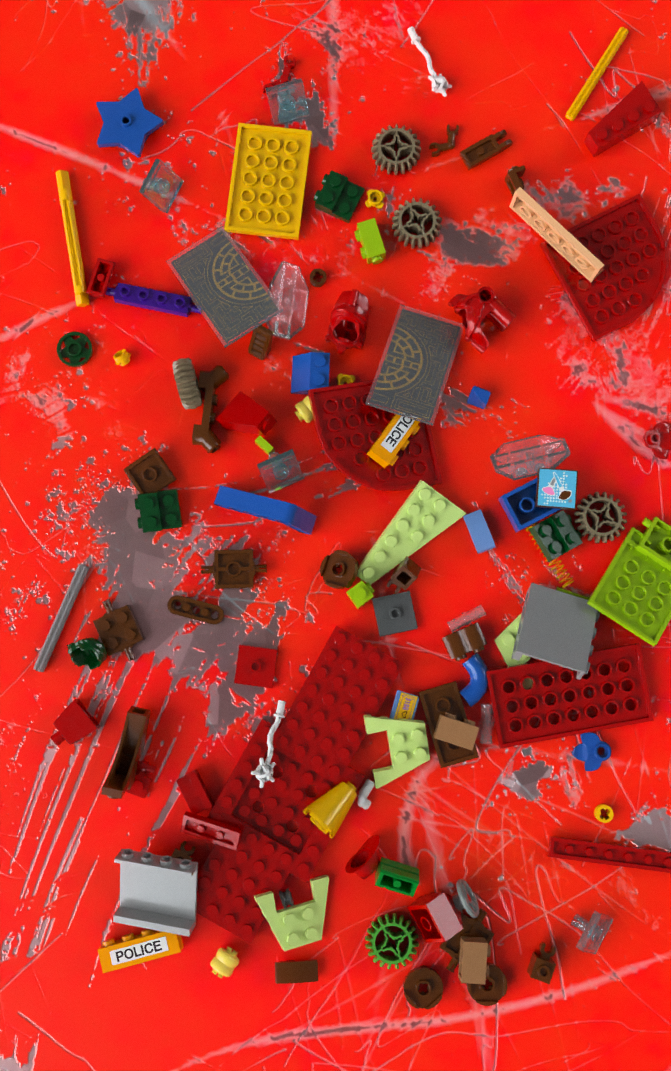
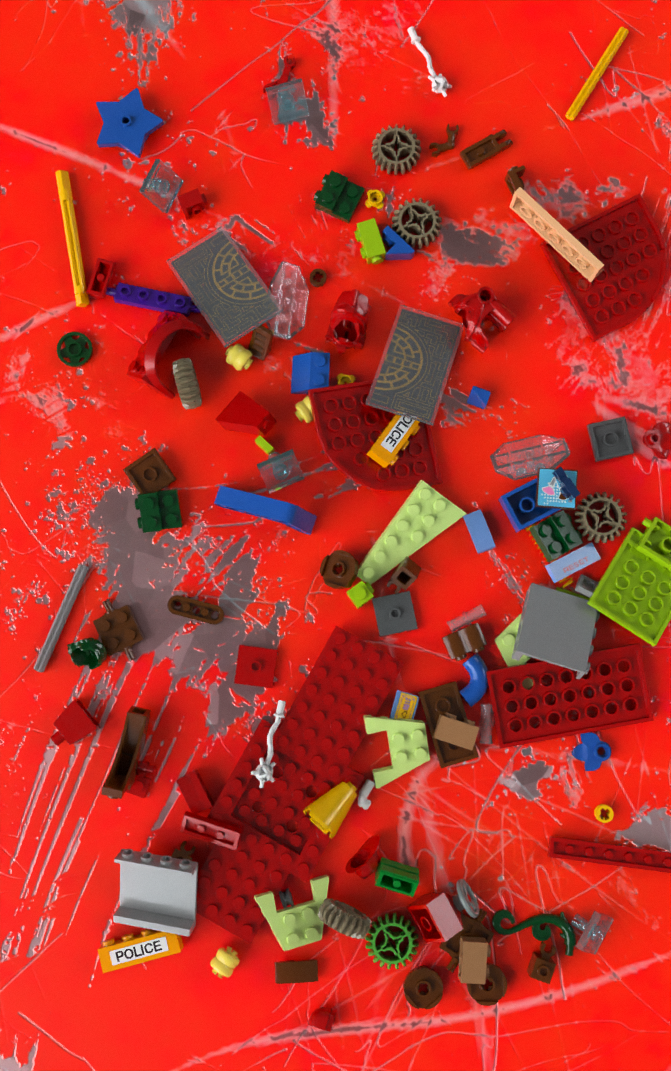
(122, 357): yellow plate -> none
(149, 354): none -> red piece
(192, 202): none -> red brick
(202, 433): reddish brown plate -> none
(233, 569): reddish brown plate -> none
(239, 357): none -> light yellow piece
(268, 181): yellow plate -> none
(322, 1018): none -> red piece
(344, 918): none -> dark tan gear
(400, 249): none -> blue slope
(535, 921): none -> dark green plant
(567, 488): none -> dark blue plate
(572, 562): none -> medium blue tile
(585, 586): none -> light grey plate
(610, 439): none -> dark grey plate
(625, 119): red wedge -> none

